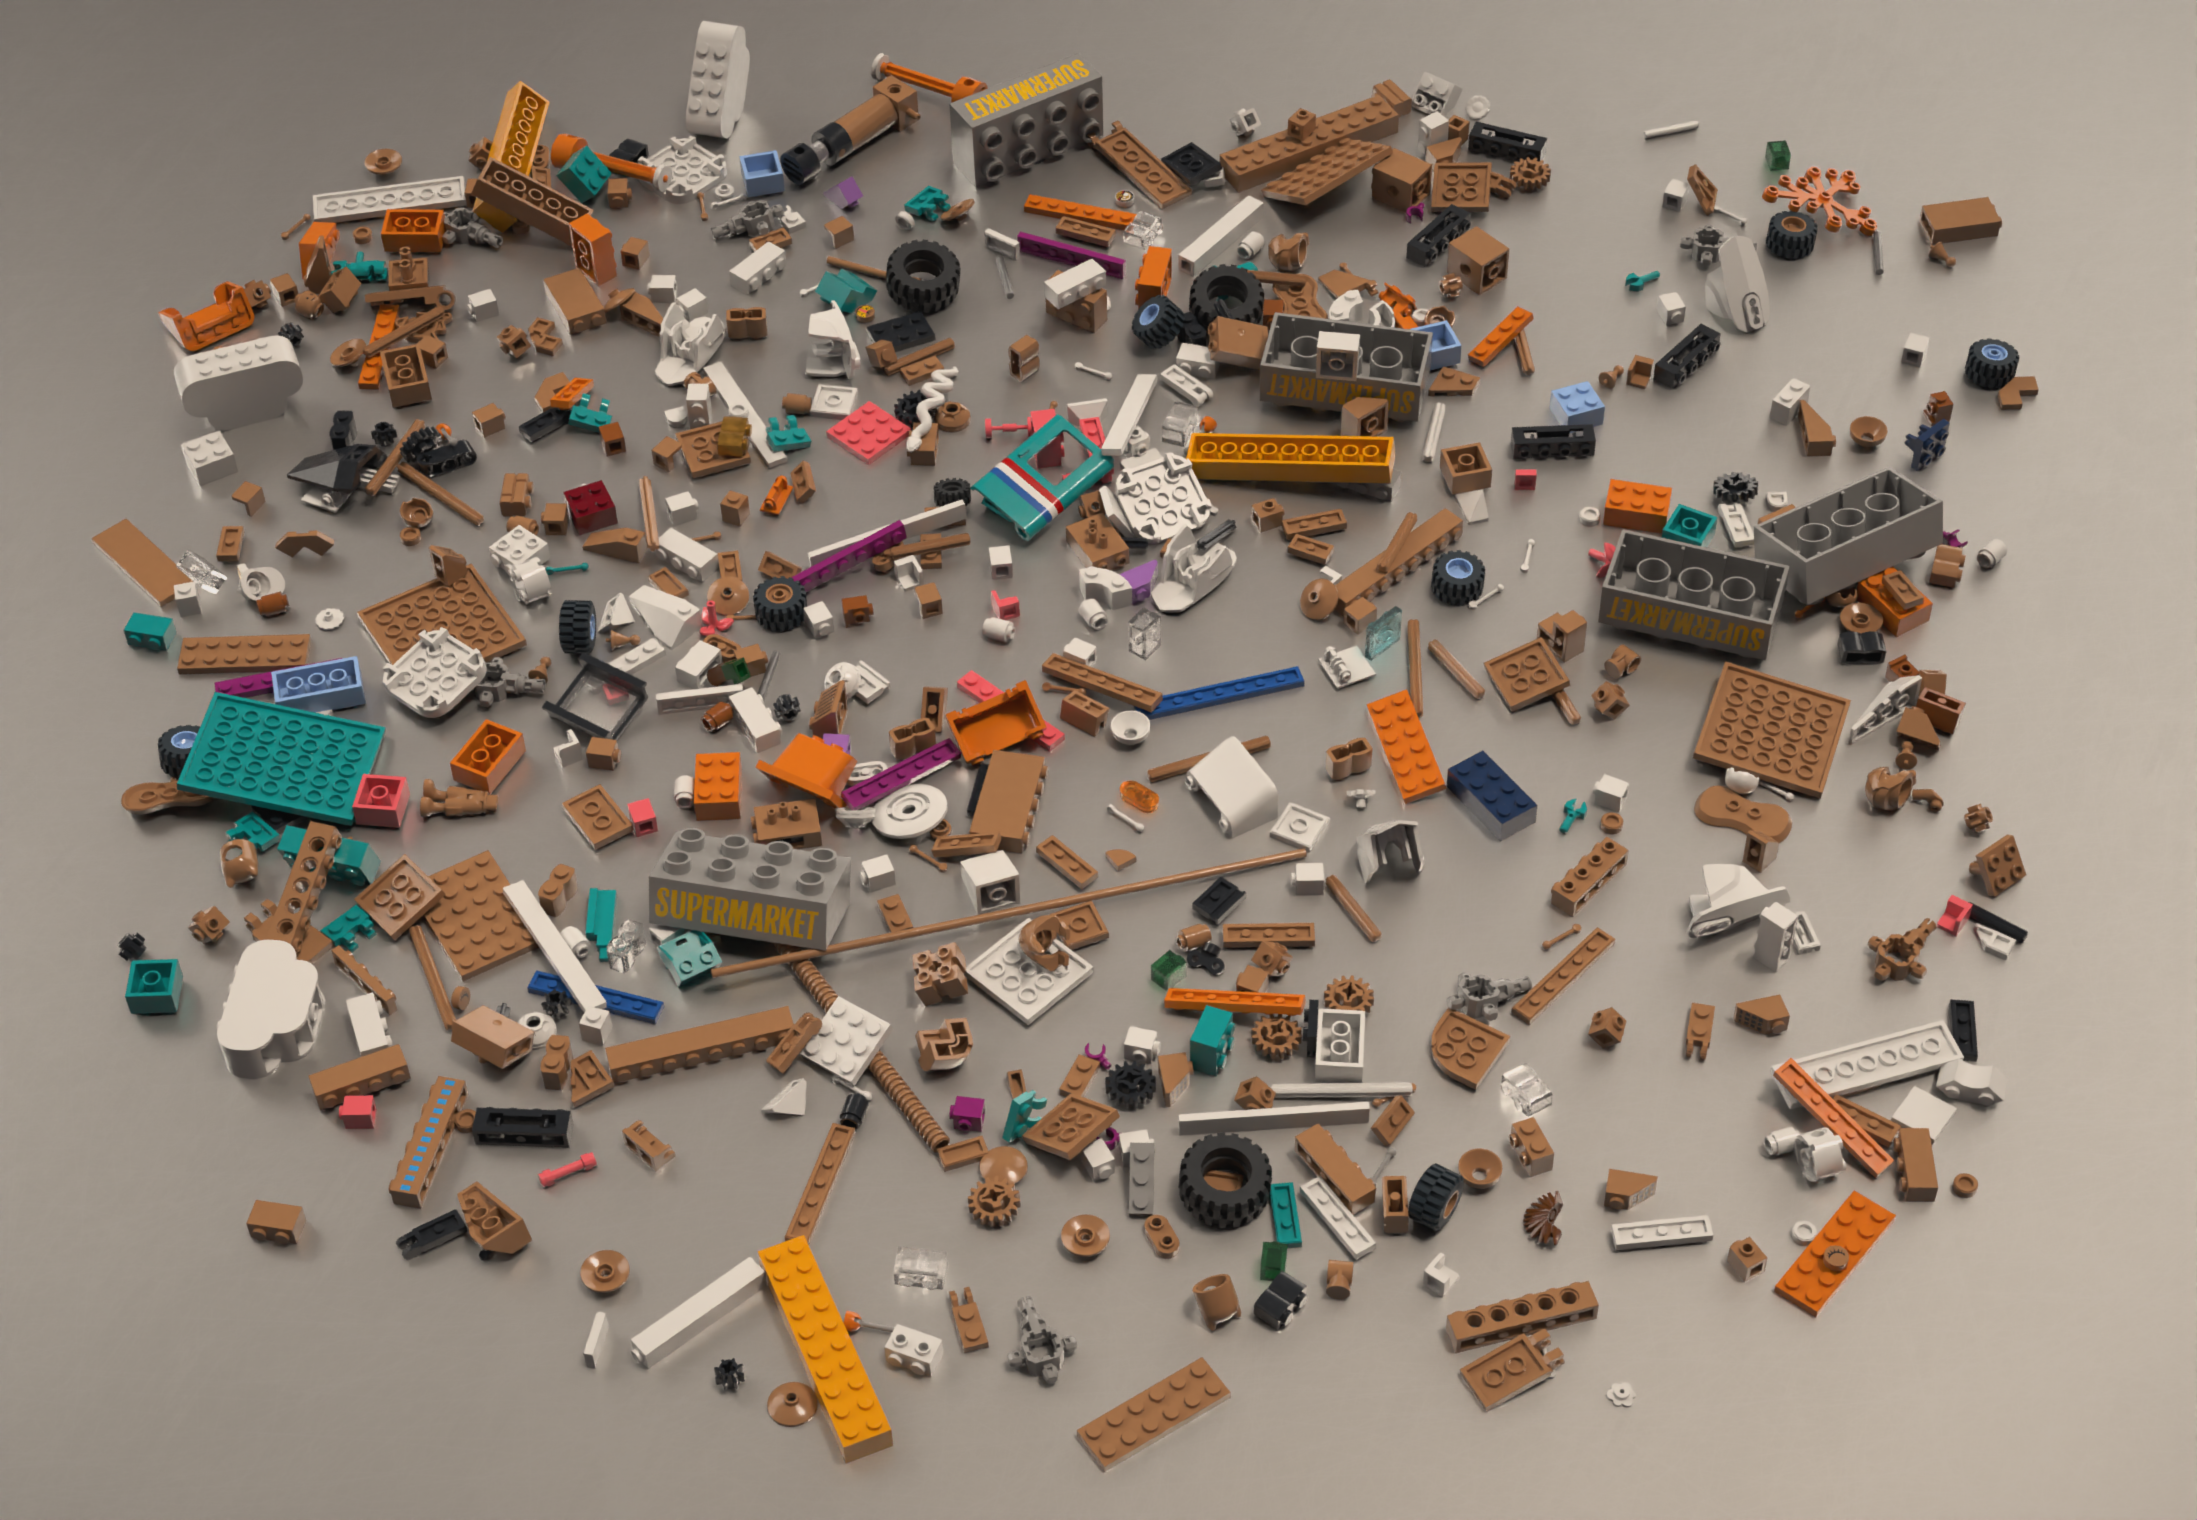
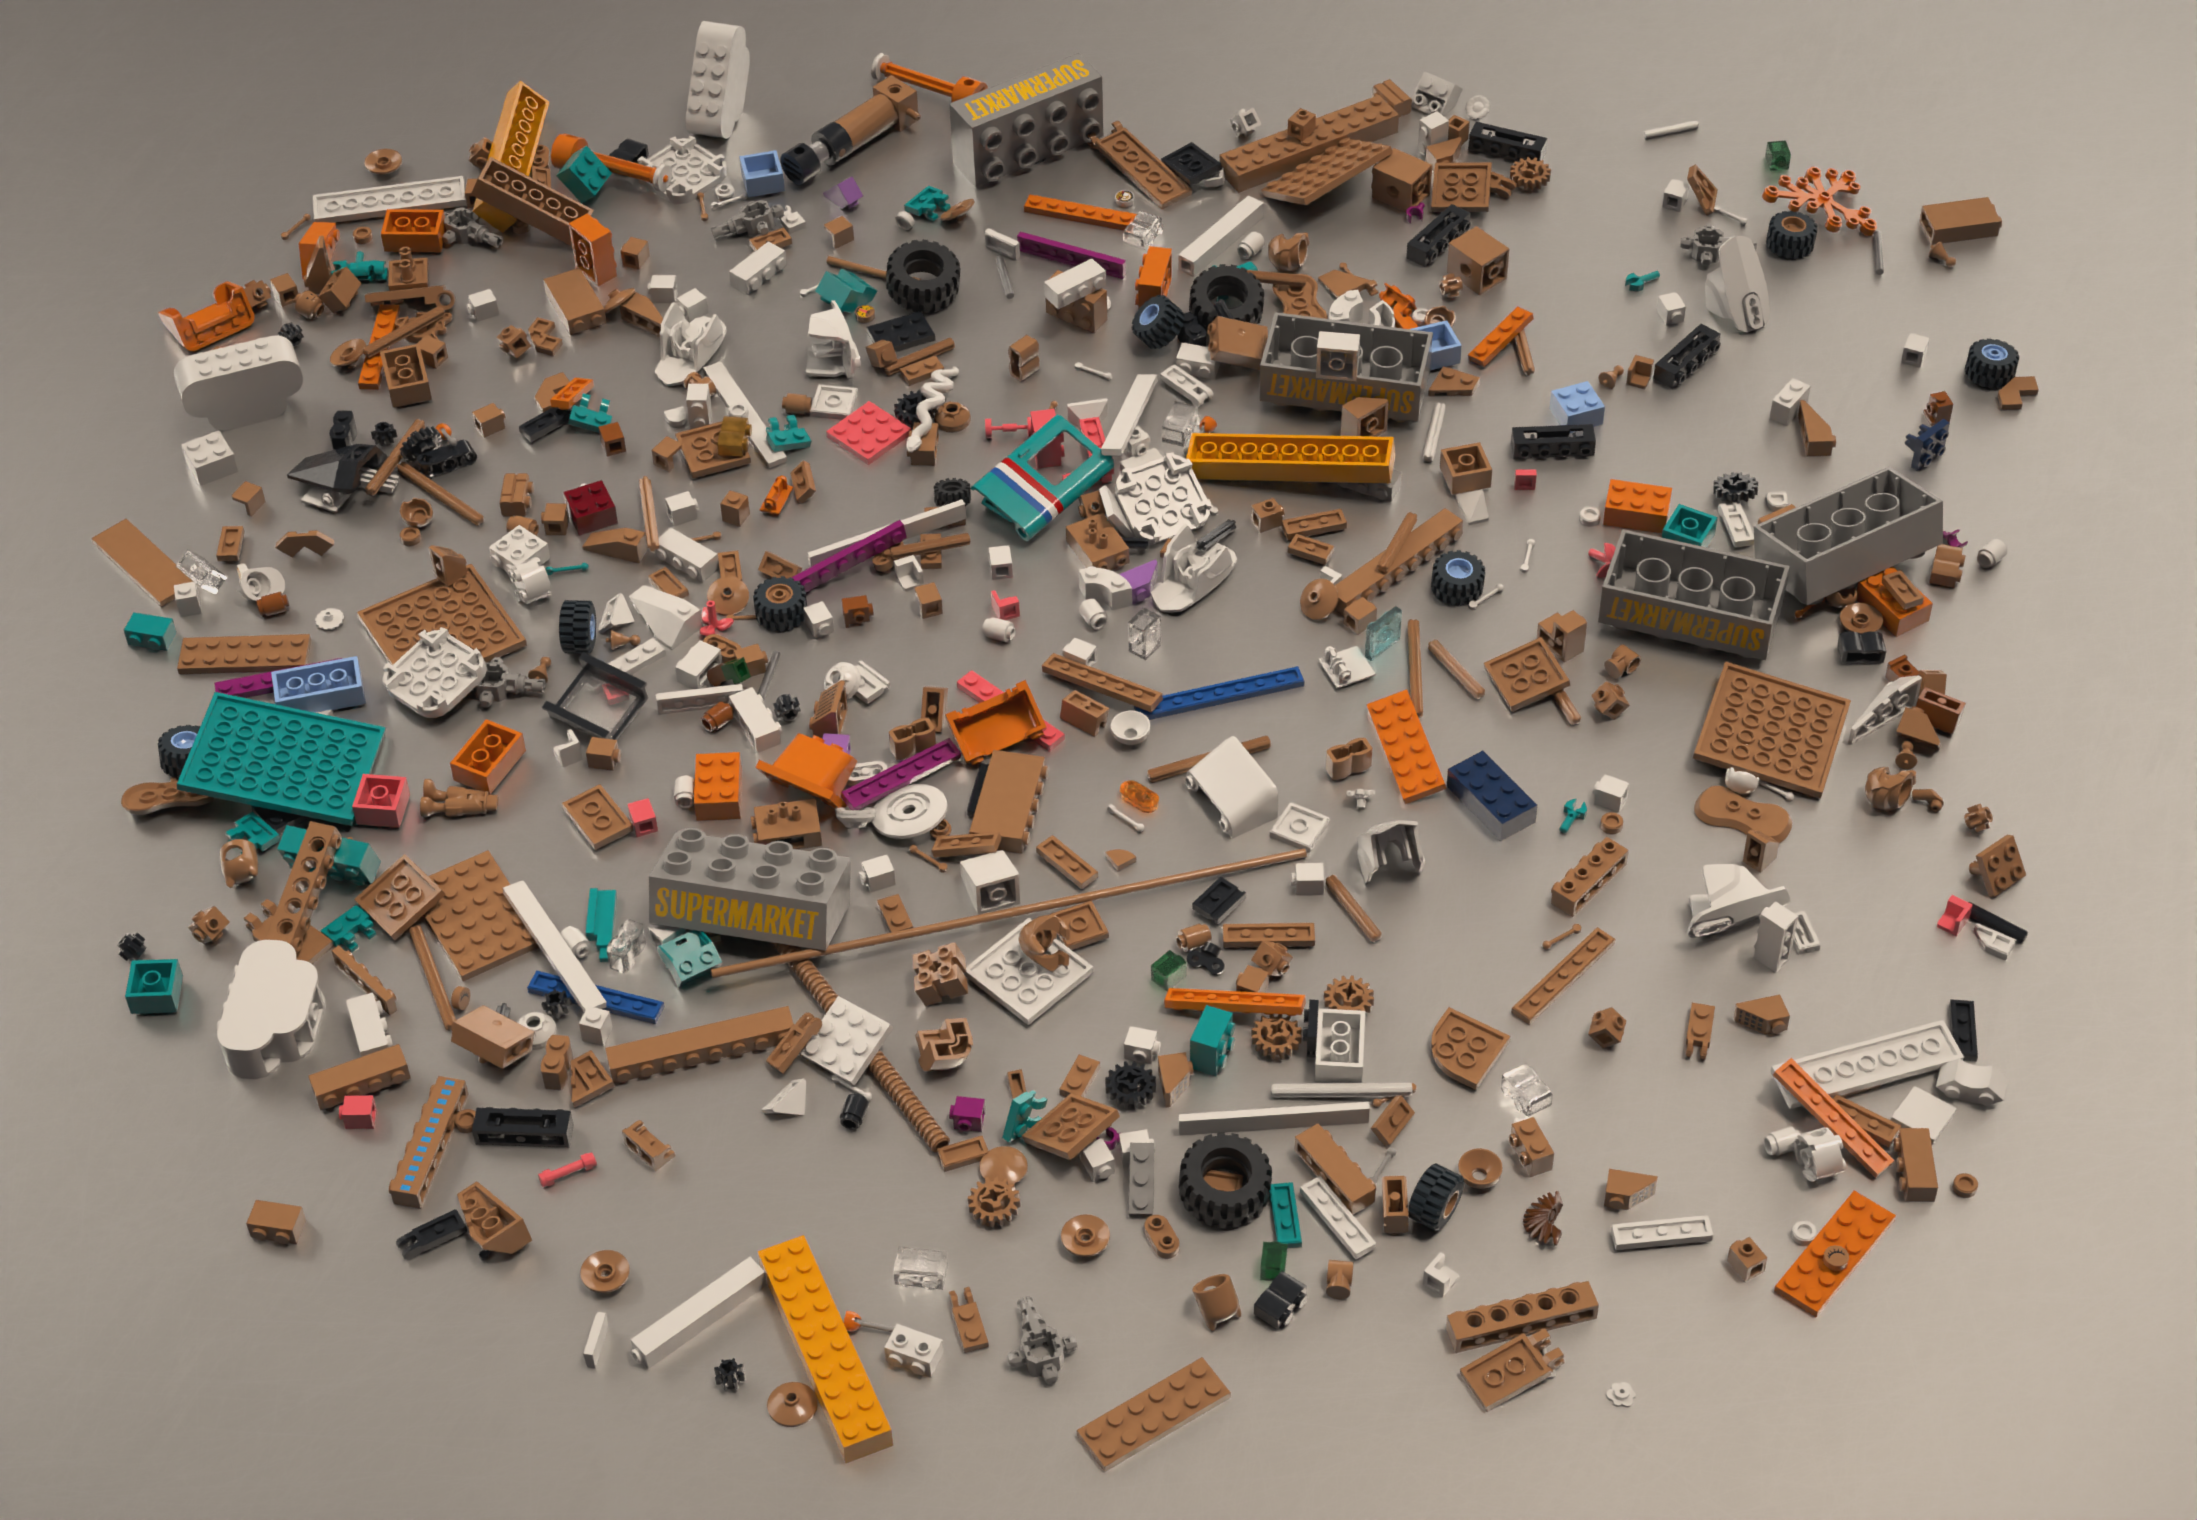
(558, 890): medium nougat brick -> none
(619, 193): medium nougat brick -> none
(746, 322): medium nougat brick -> none
(821, 1182): medium nougat tile -> none
(1047, 686): medium nougat hinge -> none
(1085, 231): medium nougat plate -> none
(1100, 1057): magenta piece -> none
(1254, 1094): medium nougat brick -> none
(1269, 309): dark orange brick -> none
(1491, 993): light grey piece -> none
(1868, 427): medium nougat piece -> none
(1908, 946): medium nougat piece -> none

